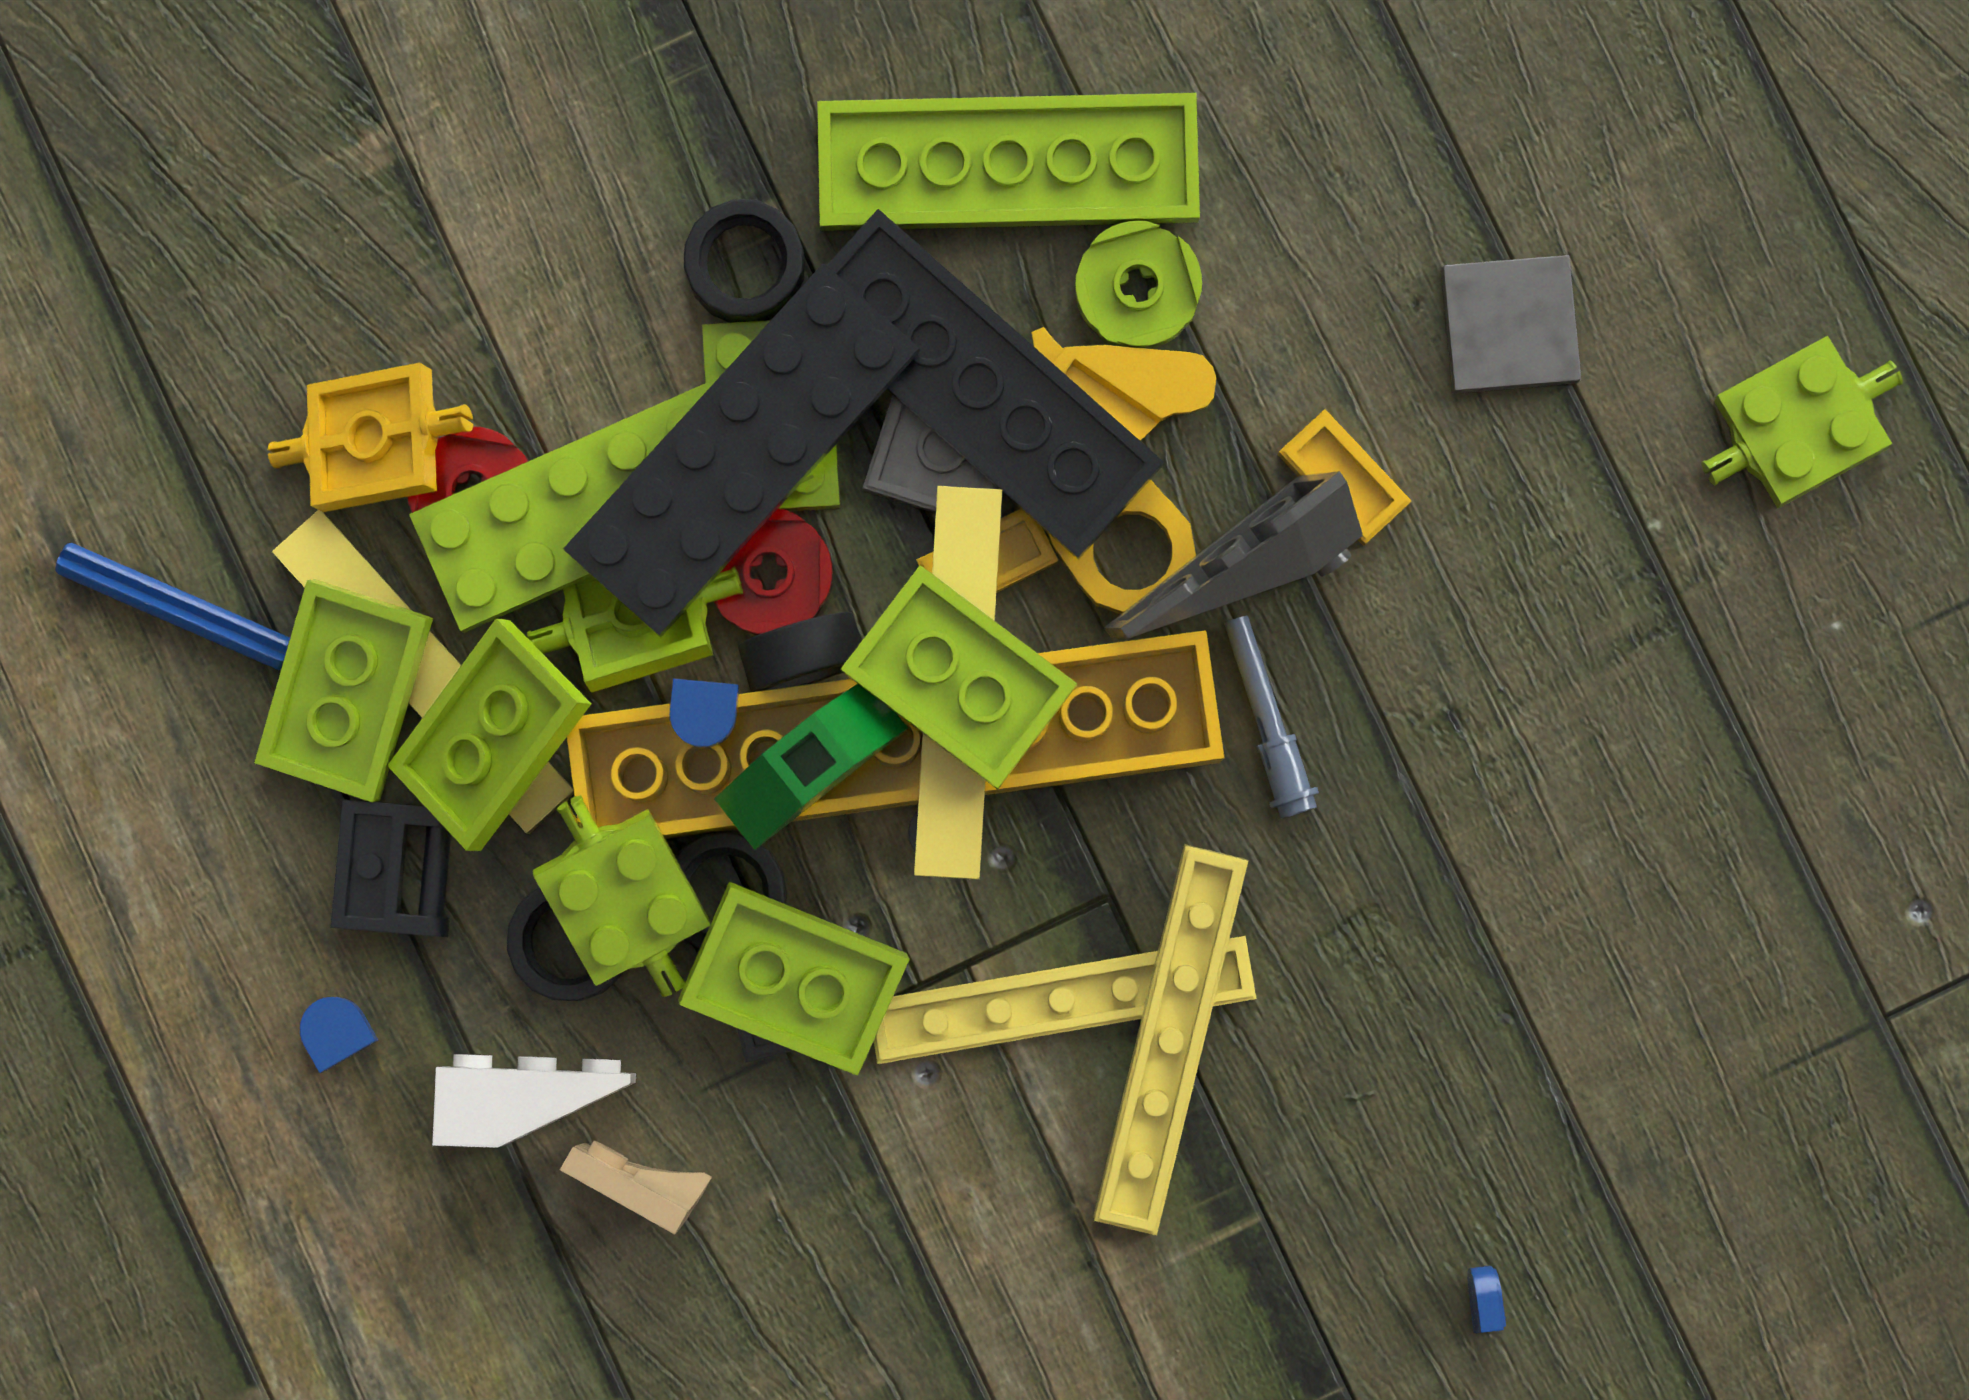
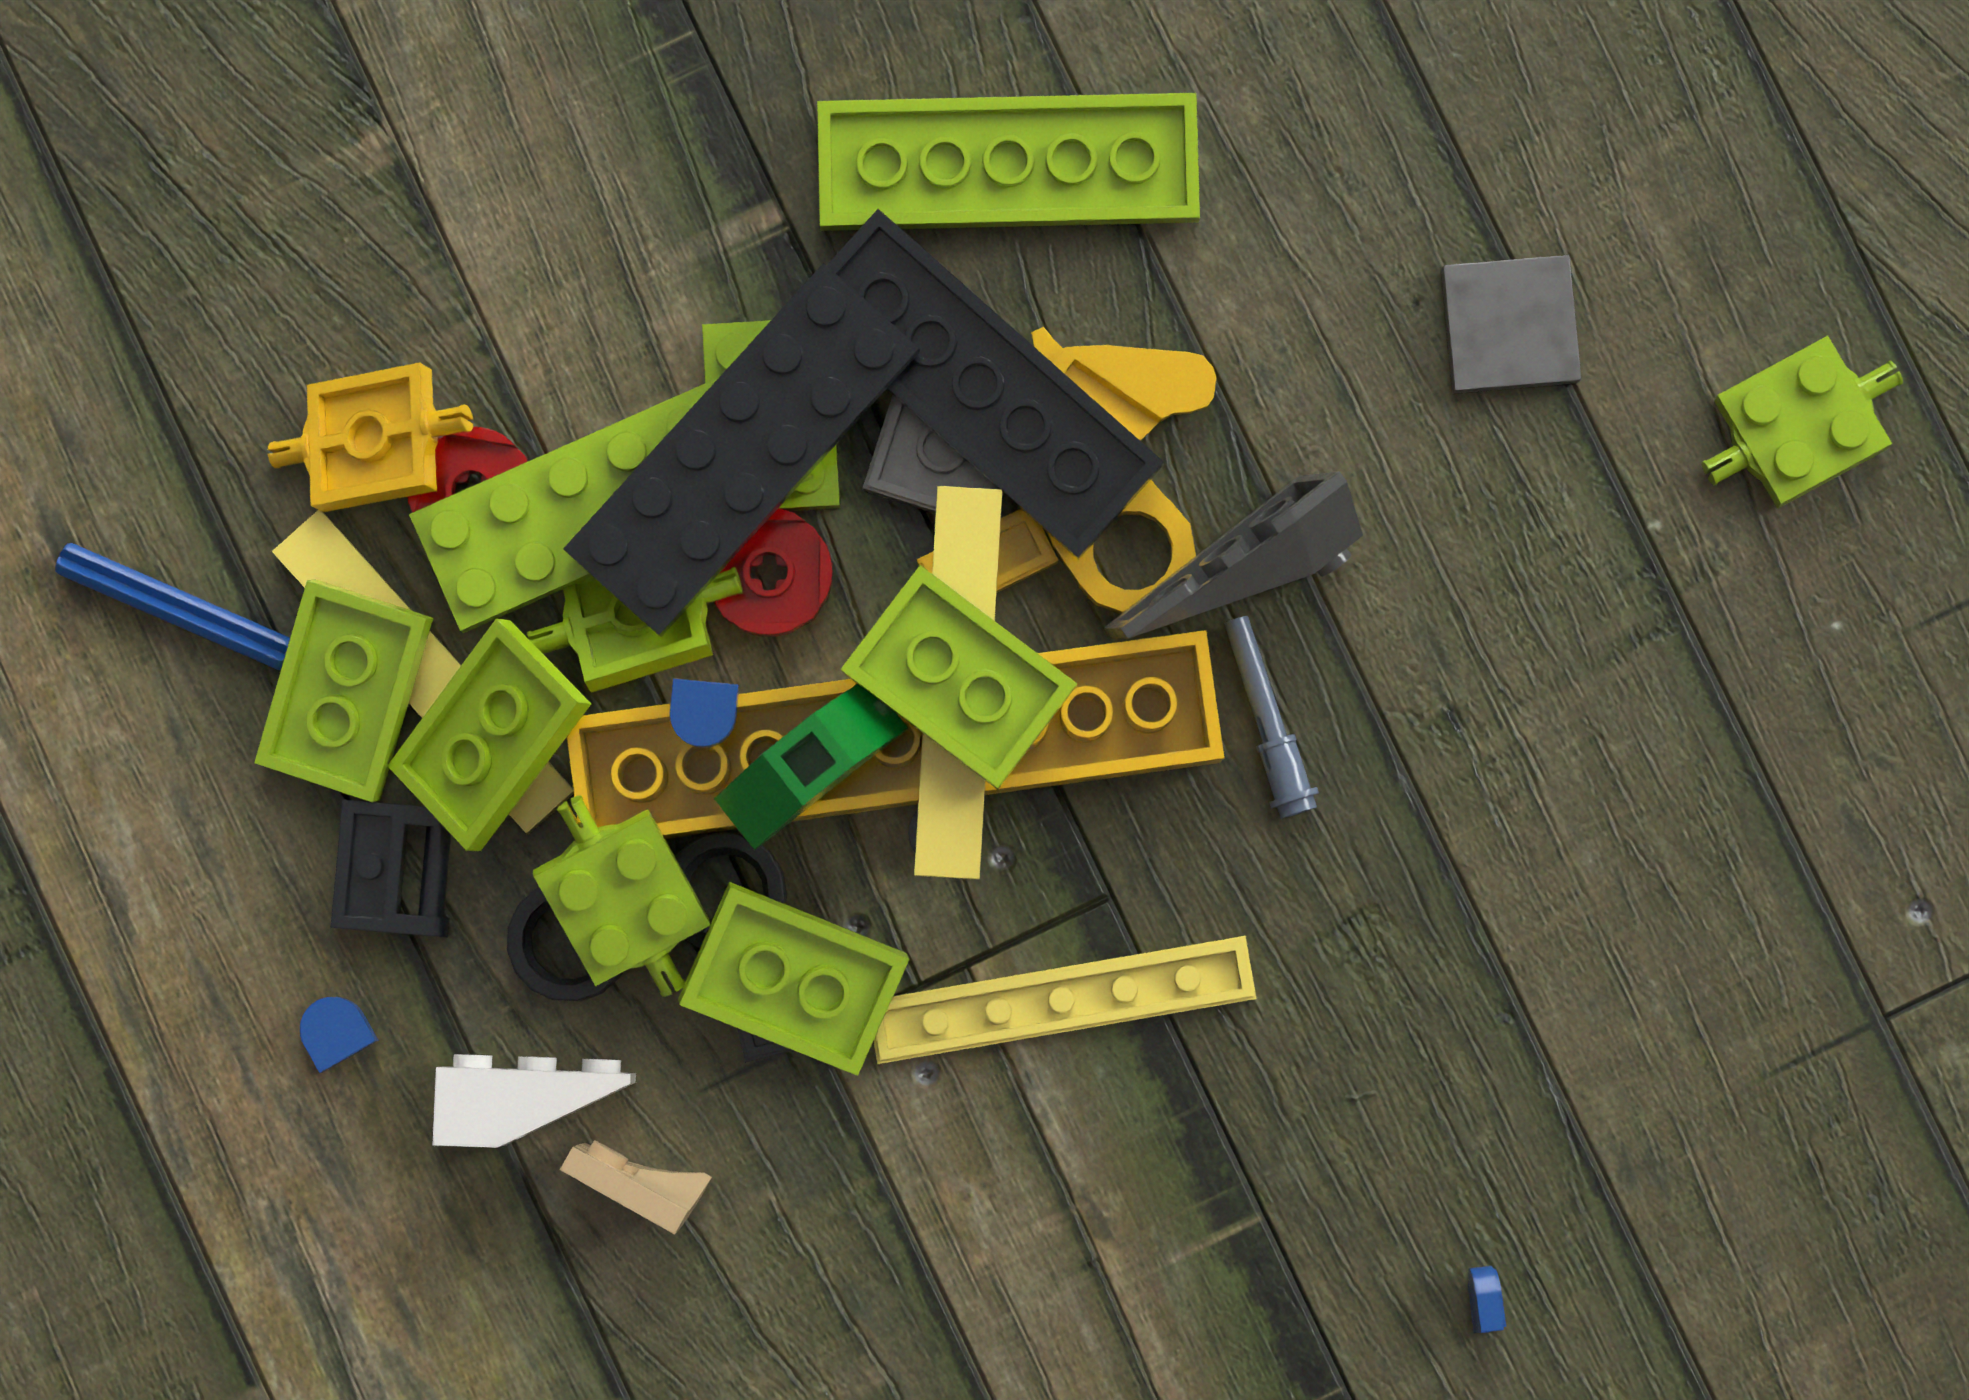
(727, 216): black tyre -> none
(799, 652): black tyre -> none
(1157, 255): lime plate -> none
(1170, 1039): light yellow tile -> none
(1328, 448): yellow tile -> none

